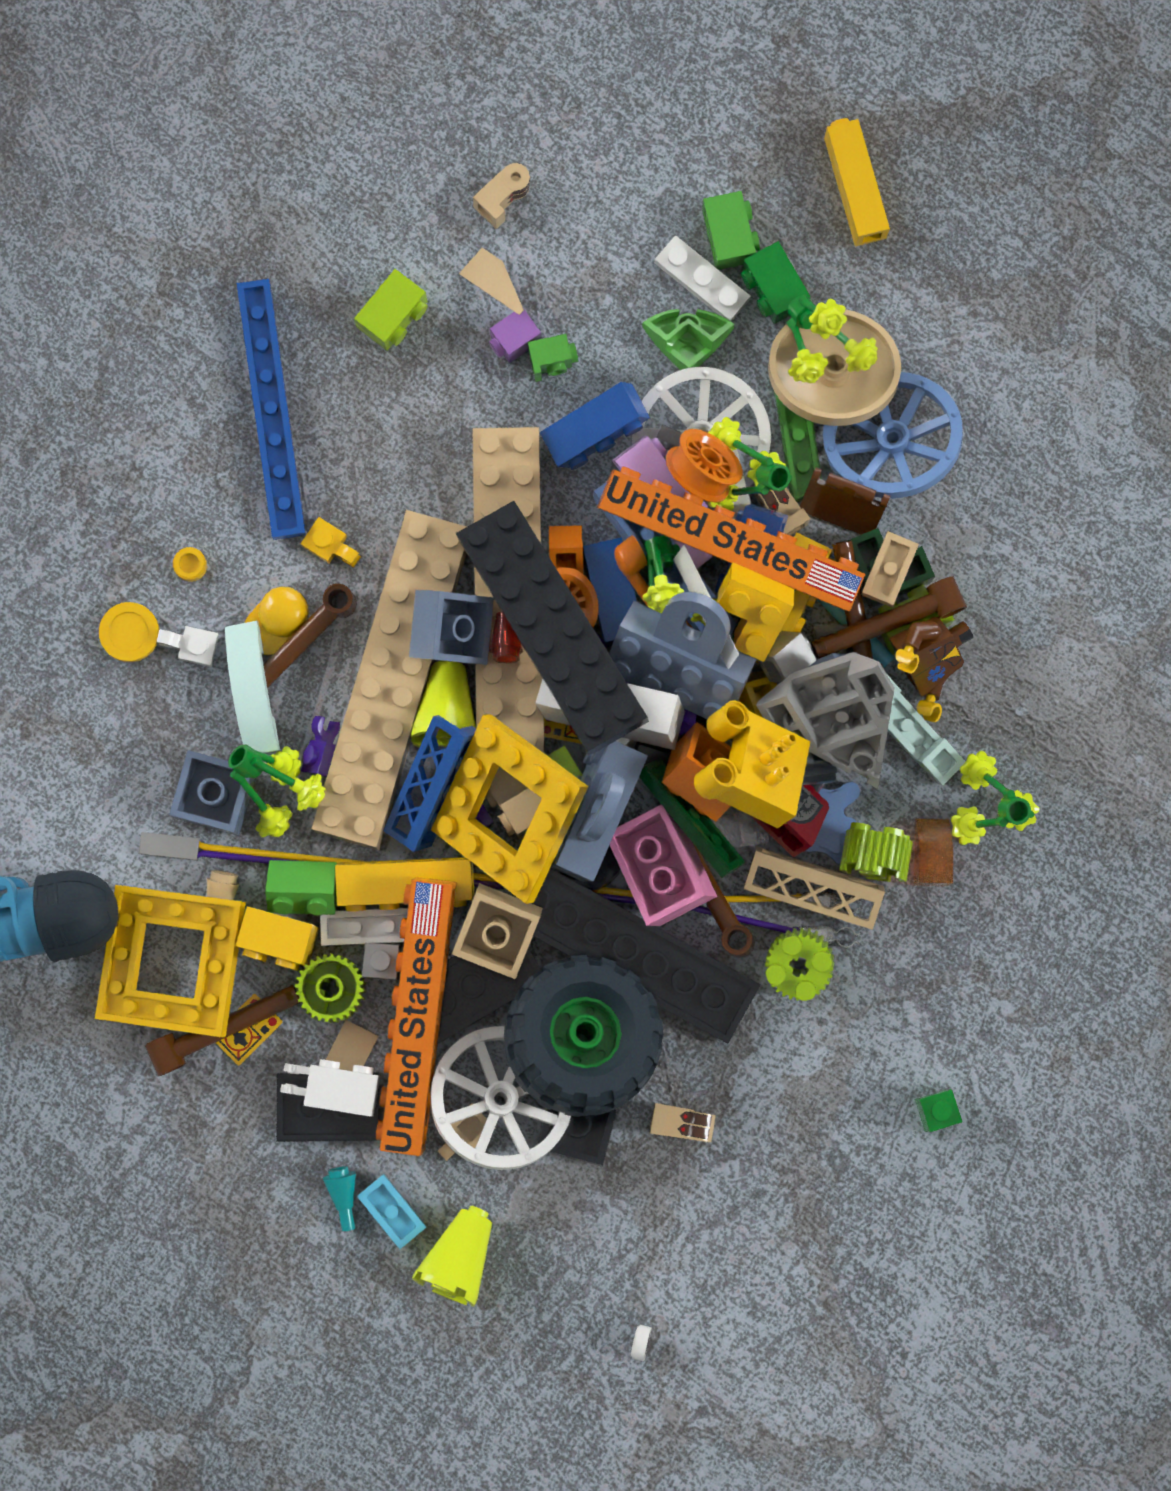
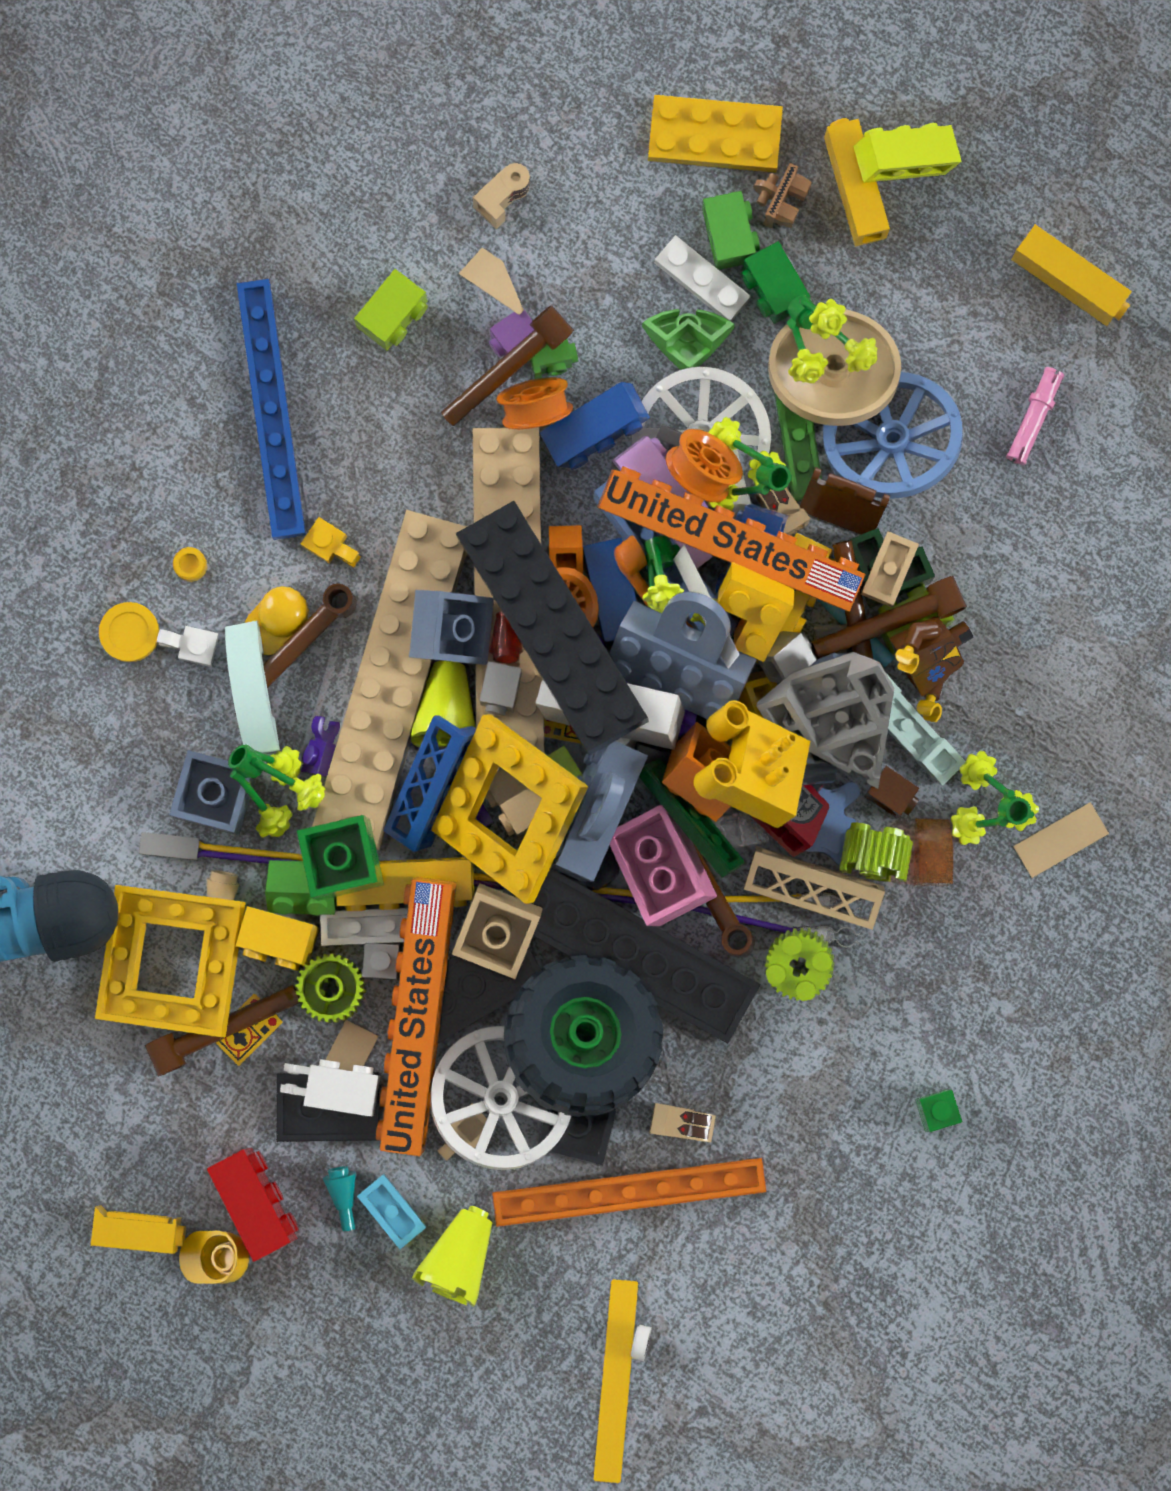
(137, 1231): none -> yellow window
(213, 1257): none -> yellow cap
(253, 1203): none -> red brick
(340, 857): none -> green brick
(500, 688): none -> light grey brick
(534, 403): none -> orange wheel
(548, 330): none -> reddish brown piece
(615, 1381): none -> yellow sticker
(629, 1192): none -> orange tile
(715, 133): none -> yellow plate
(791, 184): none -> medium nougat hips
(894, 793): none -> reddish brown brick
(907, 152): none -> neon yellow brick
(1040, 403): none -> bright pink pin
(1061, 840): none -> tan sticker
(1072, 276): none -> yellow brick

